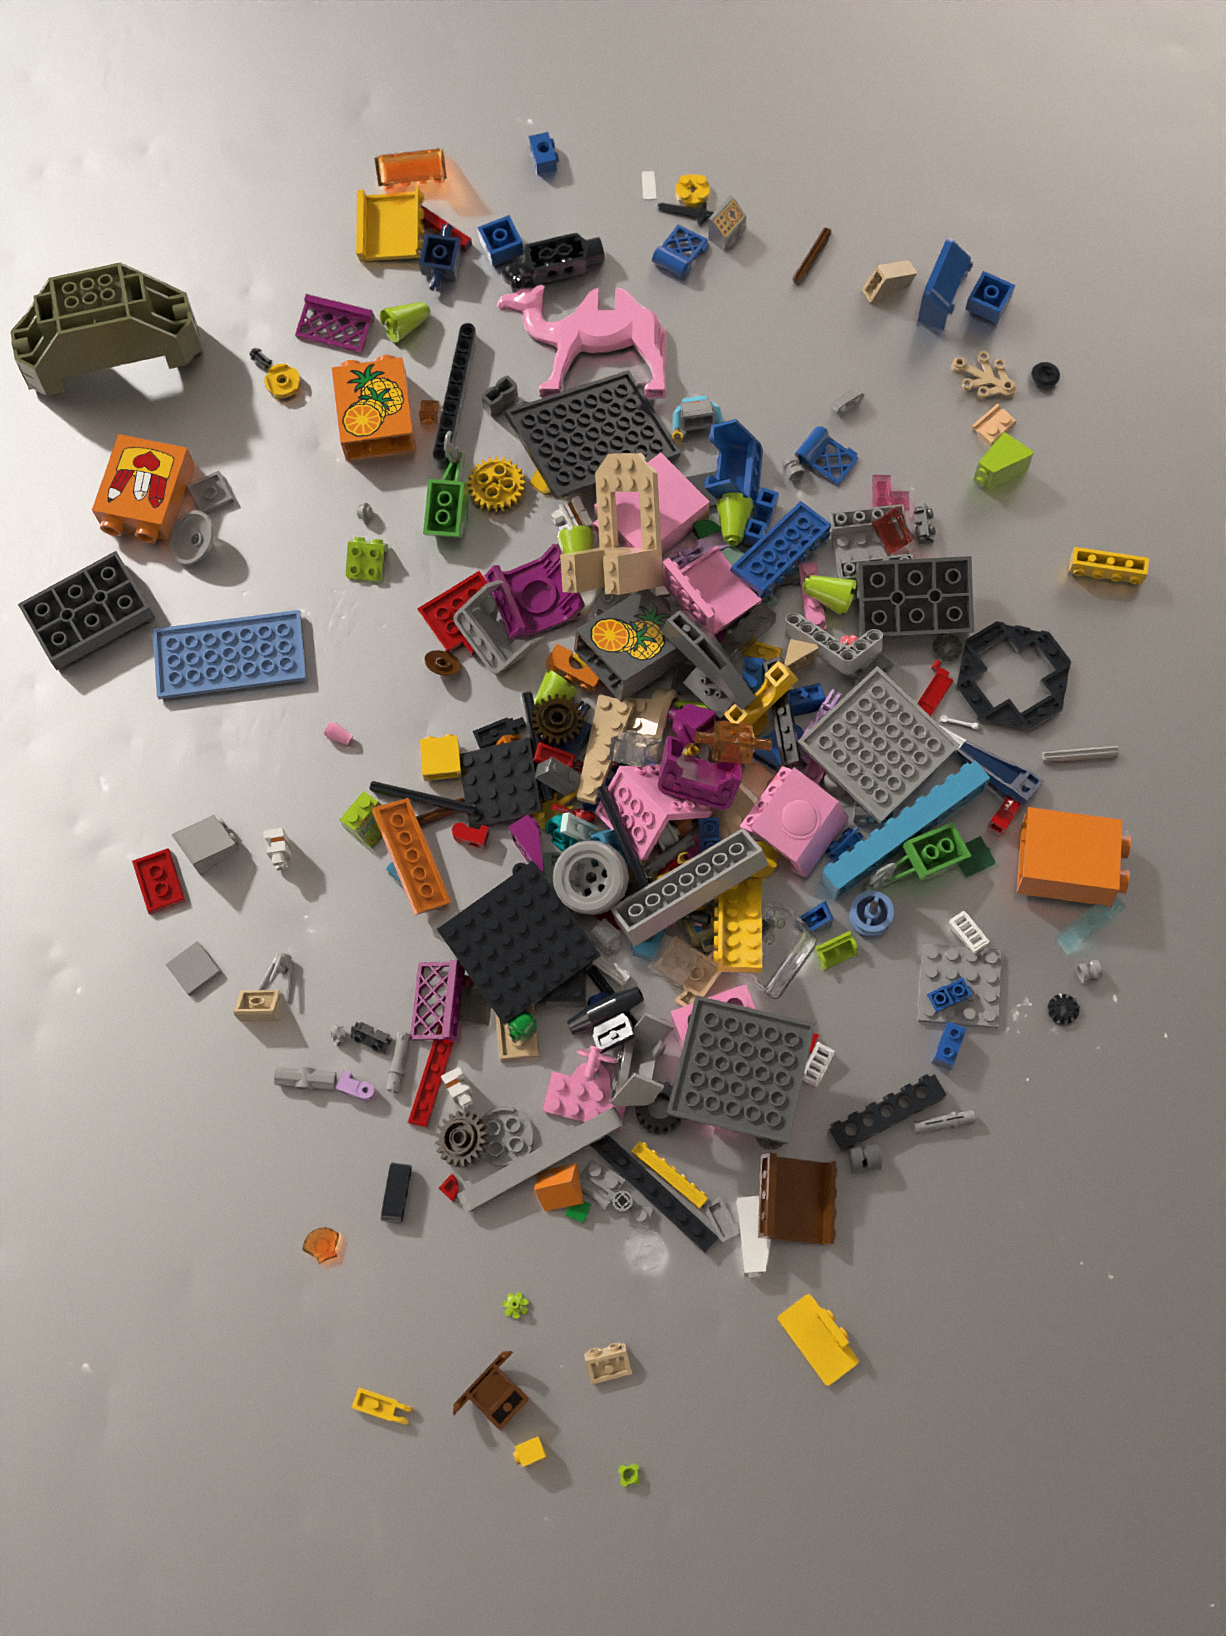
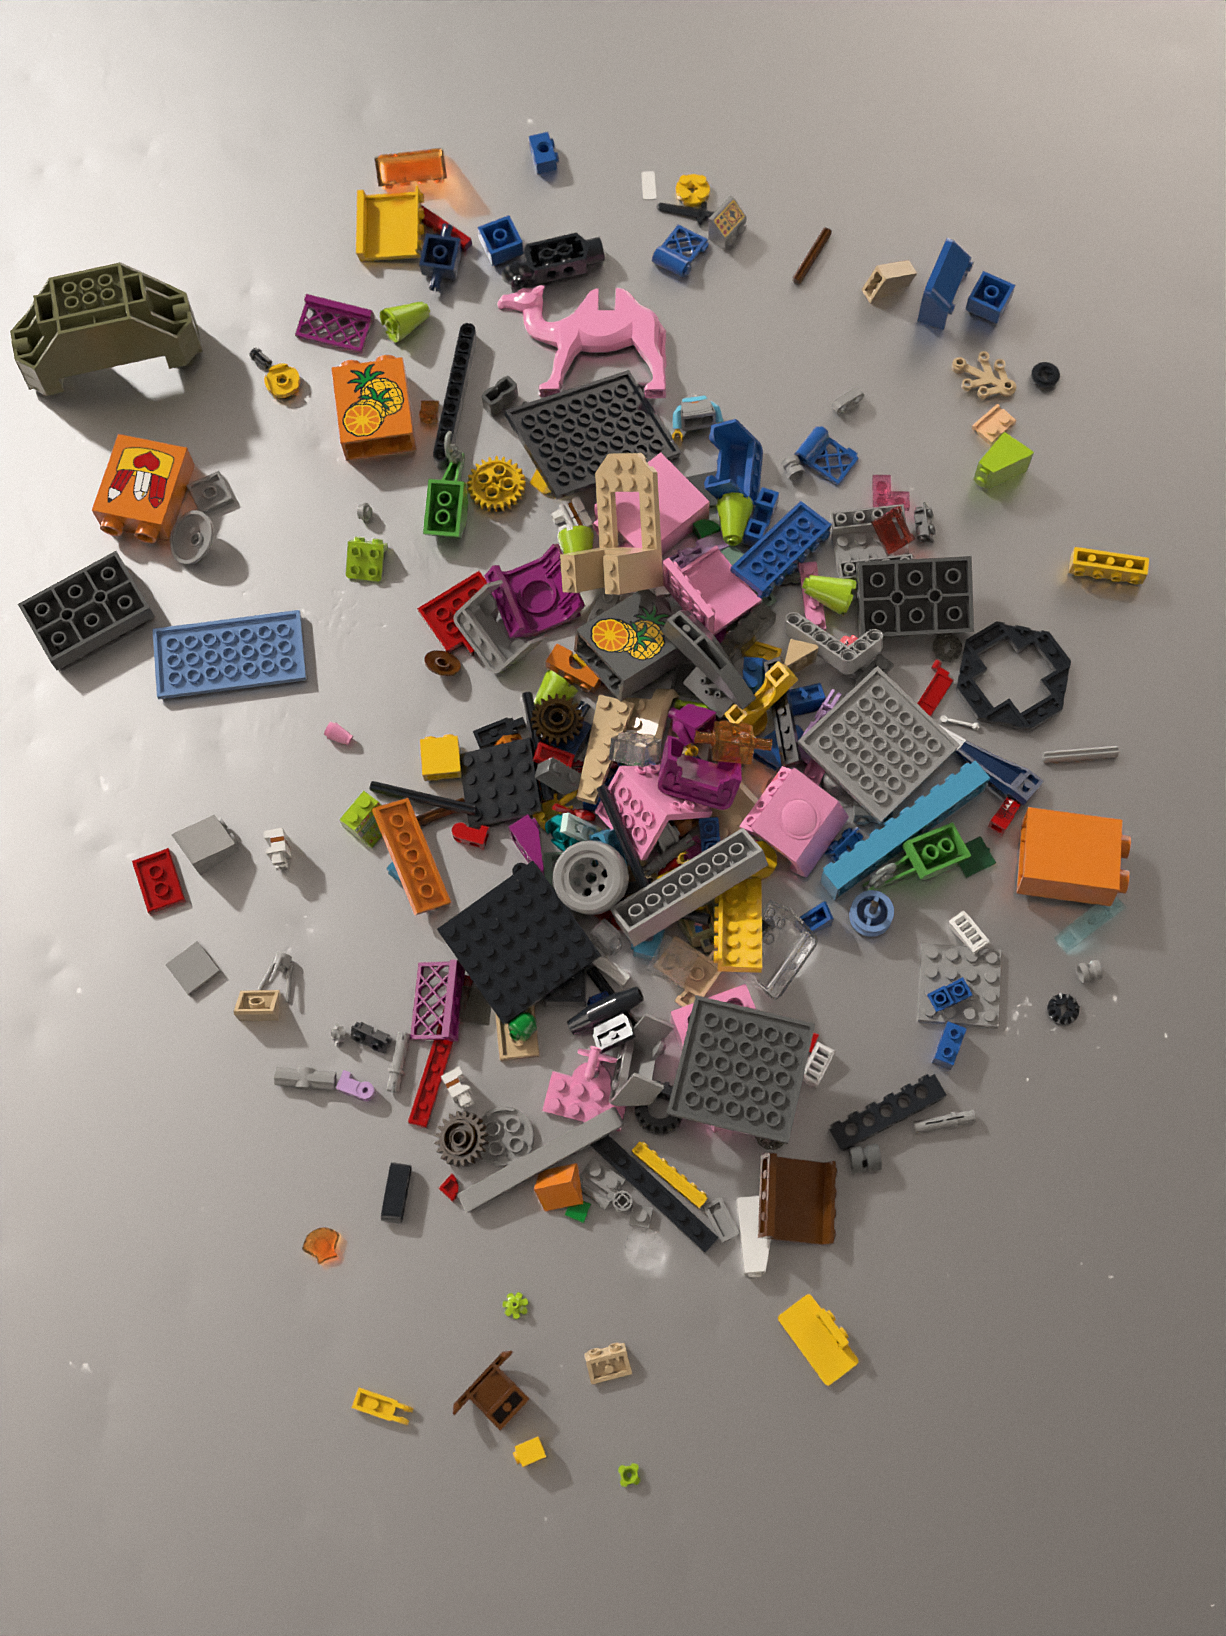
(836, 950): lime hinge -> none

